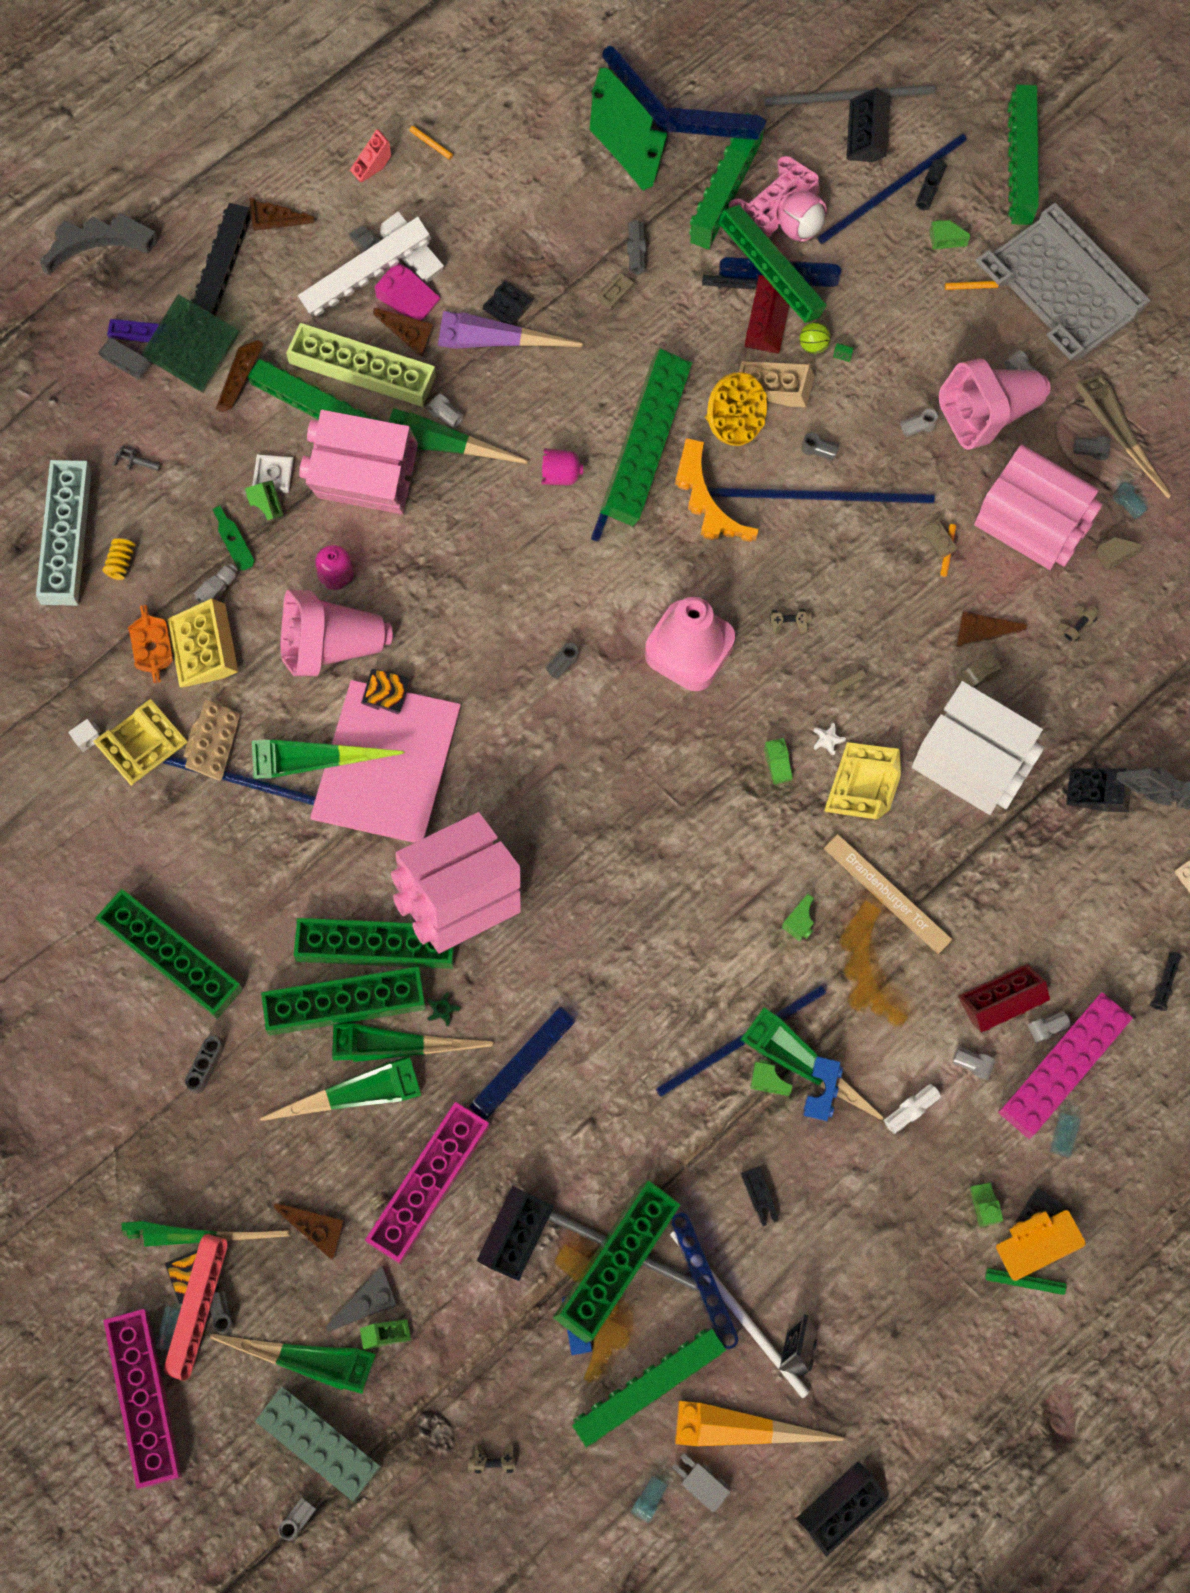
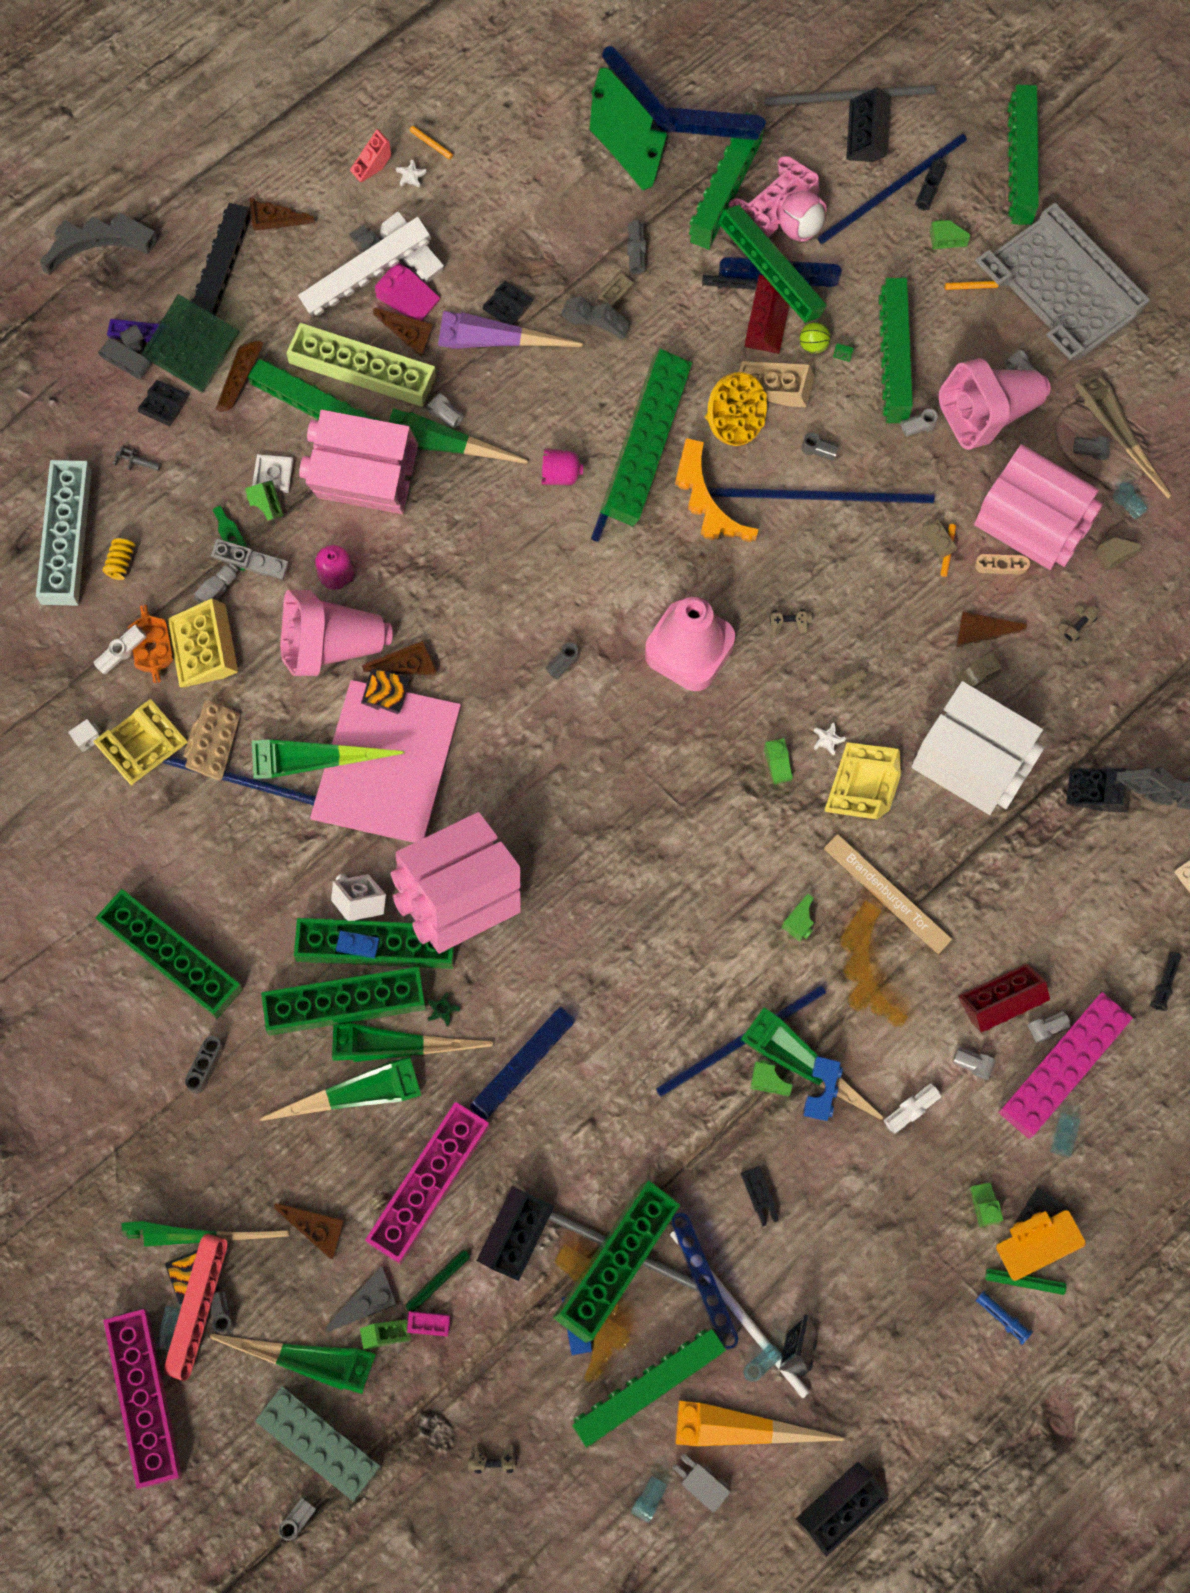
(128, 641): none -> white piece
(133, 339): none -> dark grey piece
(163, 403): none -> black slope
(249, 559): none -> light grey slope
(357, 897): none -> white brick
(357, 944): none -> blue plate
(408, 660): none -> reddish brown wing
(410, 174): none -> white animal
(428, 1324): none -> dark pink plate
(437, 1281): none -> dark green axle
(604, 316): none -> dark grey arch
(763, 1361): none -> clear light blue piece
(895, 350): none -> green brick
(988, 558): none -> tan beam
(1011, 1323): none -> blue pin

